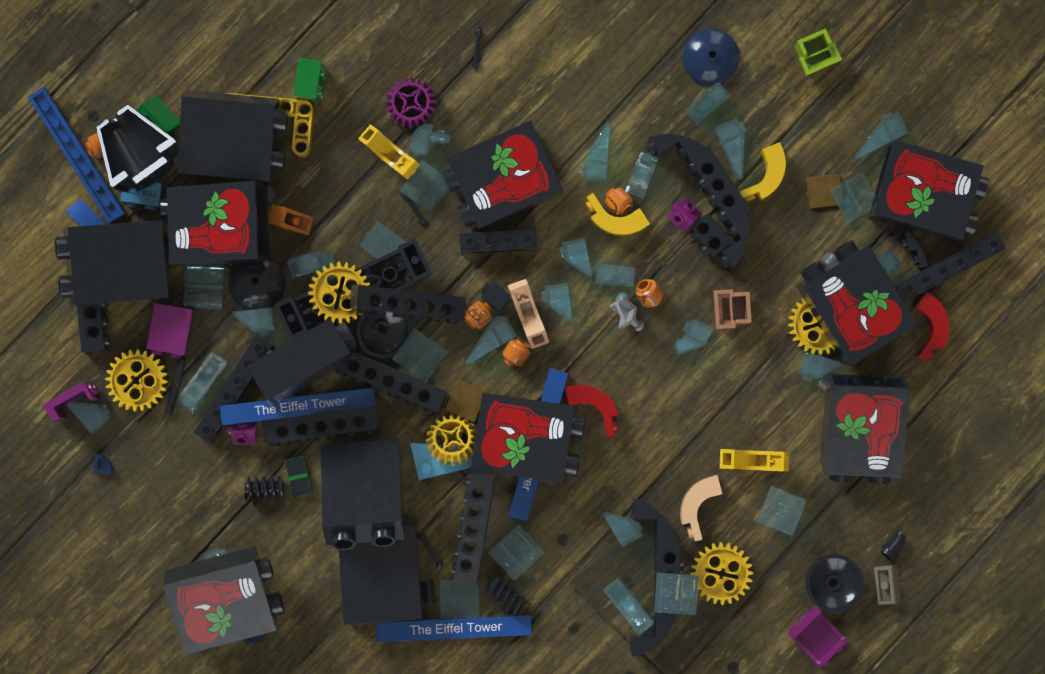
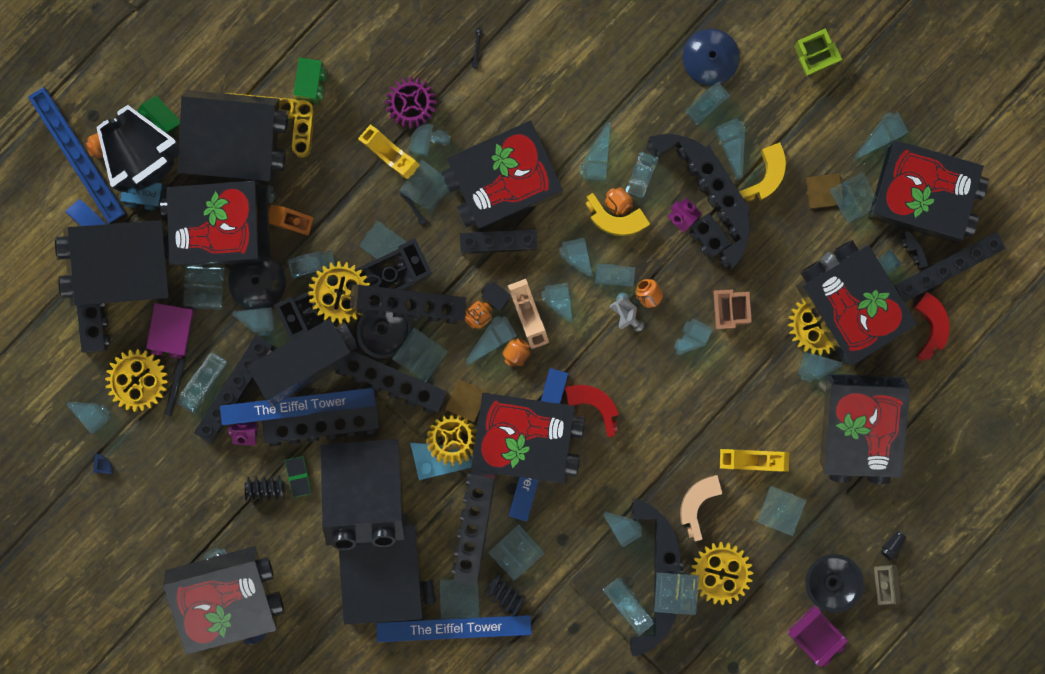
(54, 406): magenta panel -> none
(422, 537): black hinge -> none

